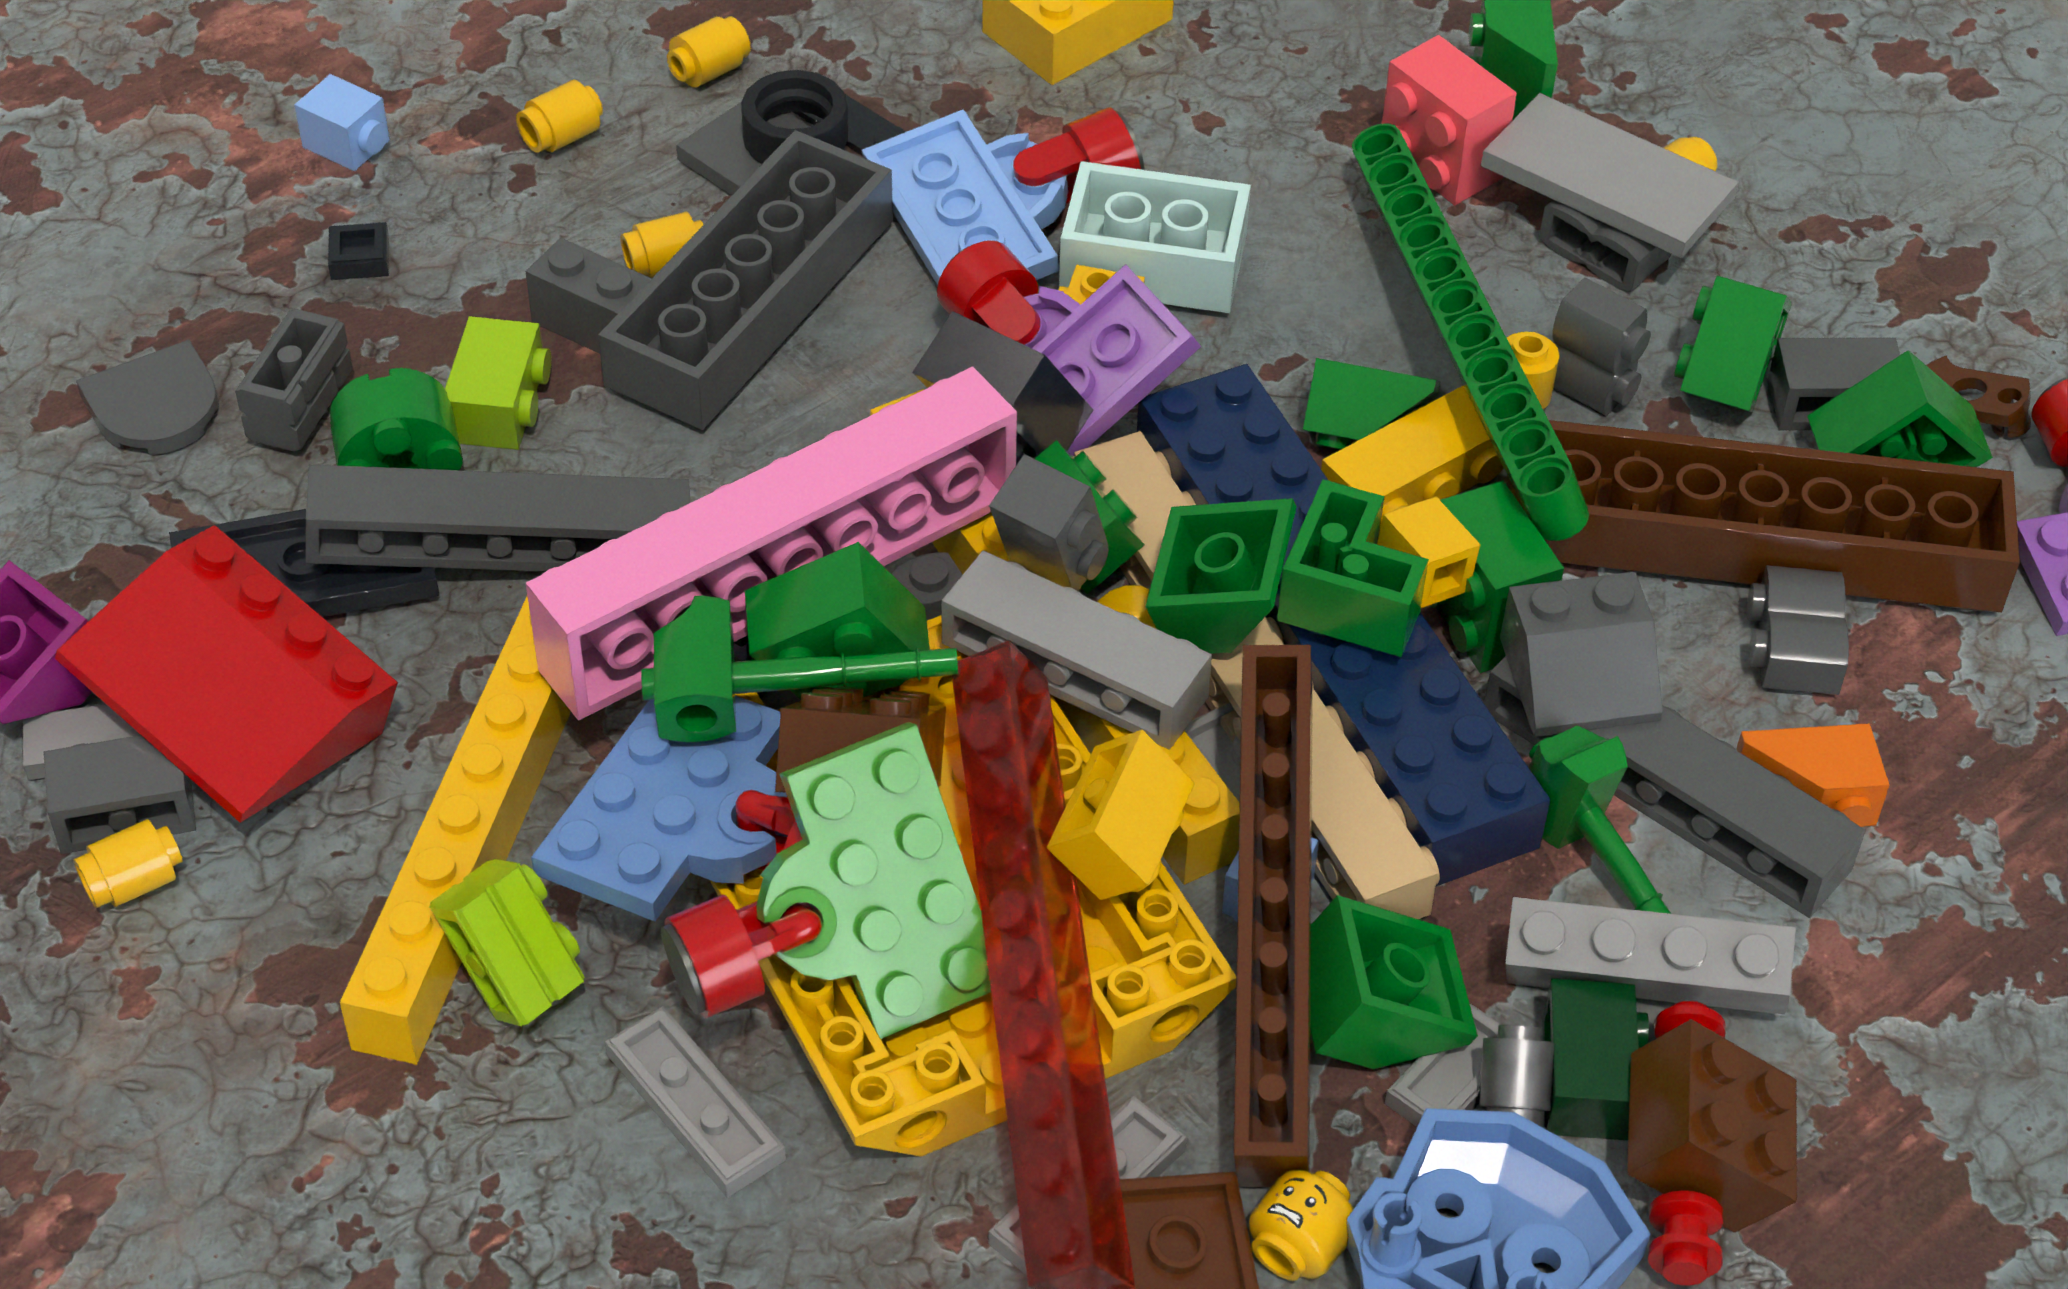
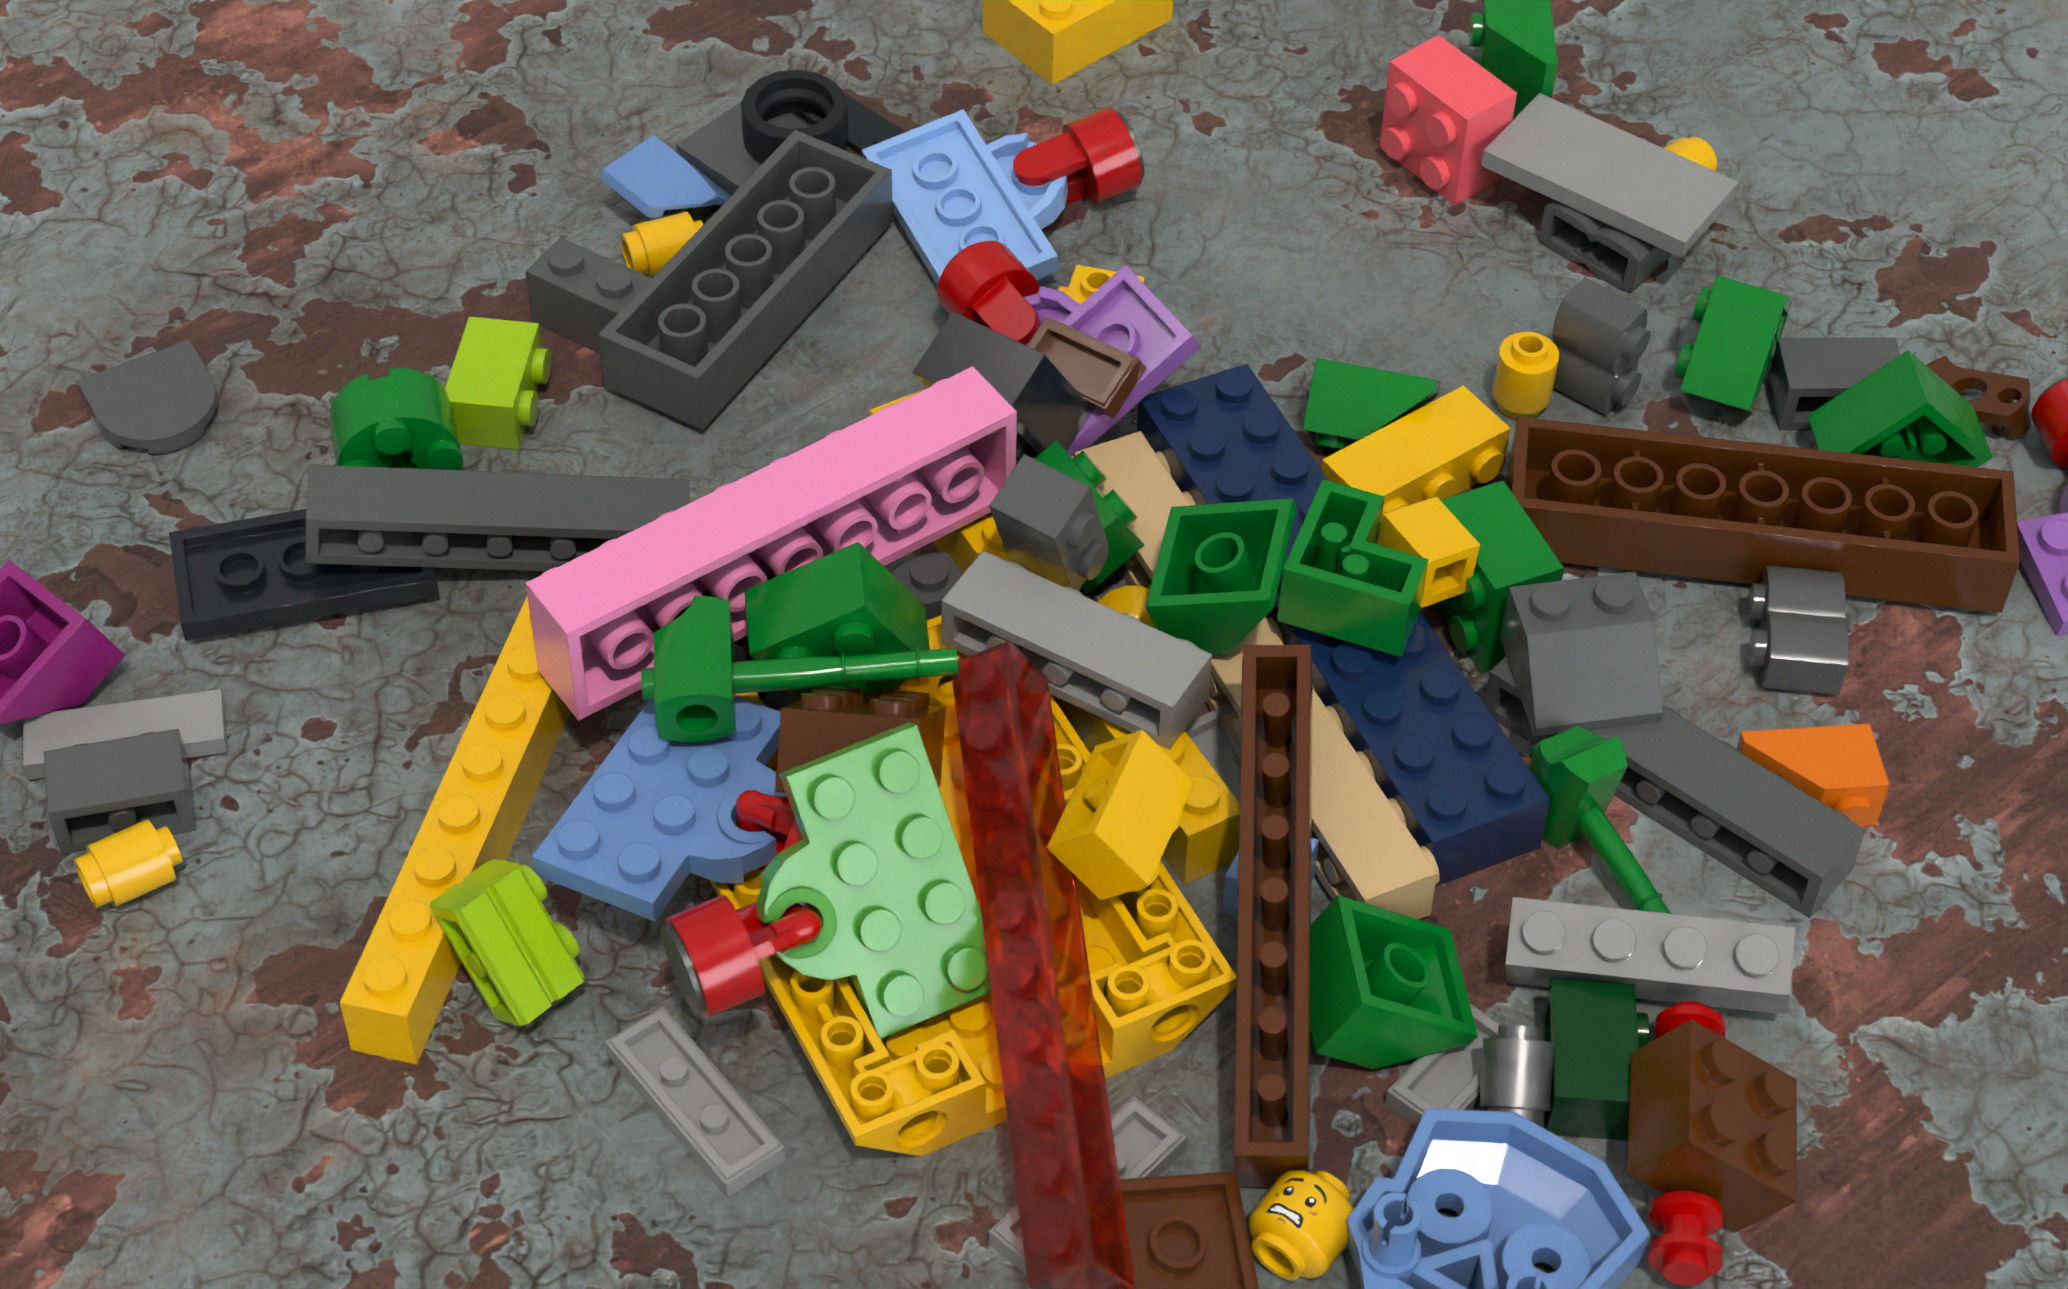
(230, 674): red slope -> none
(294, 380): dark grey brick -> none
(342, 122): light blue brick -> none
(358, 251): black tile -> none
(559, 116): yellow brick -> none
(660, 180): none -> medium blue slope
(708, 50): yellow brick -> none
(1092, 367): none -> reddish brown tile
(1164, 227): light aqua brick -> none
(1472, 335): green beam -> none

